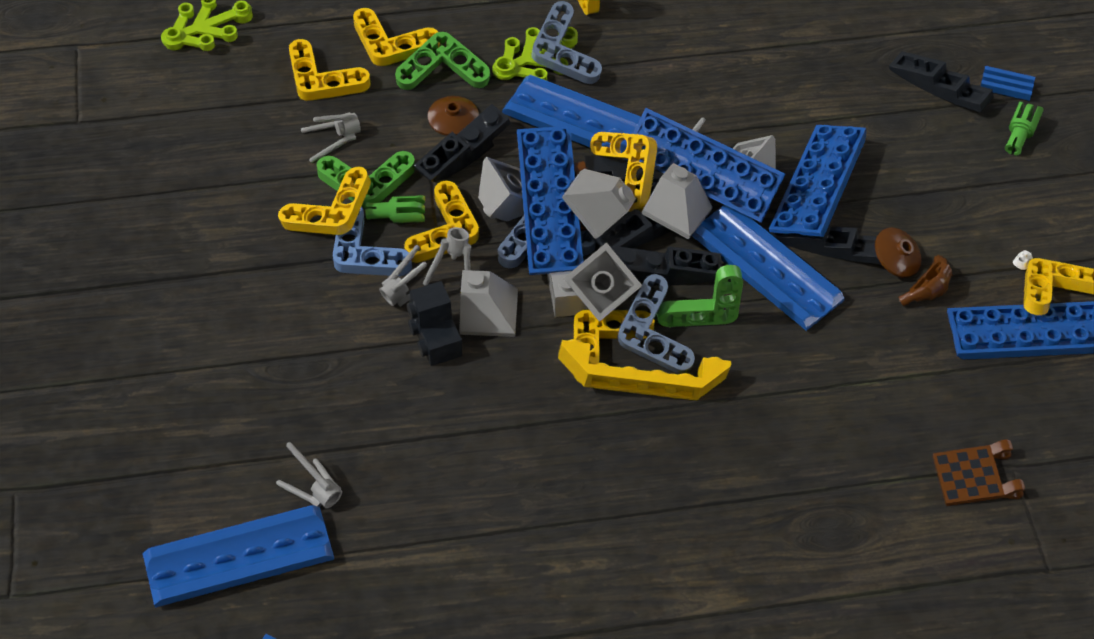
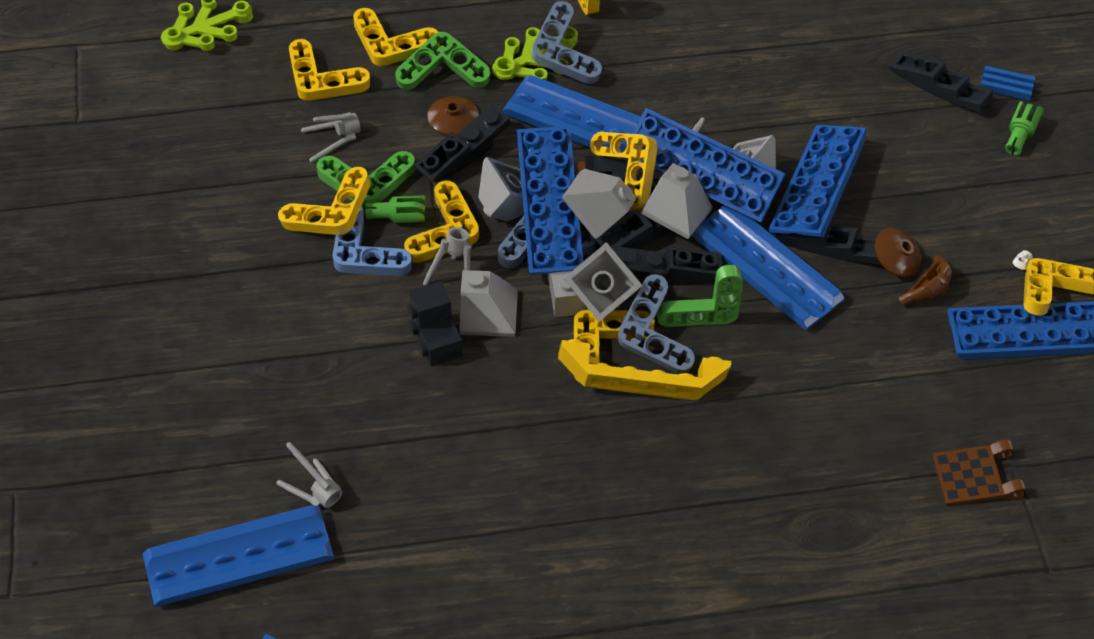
(395, 290): light grey plant -> none

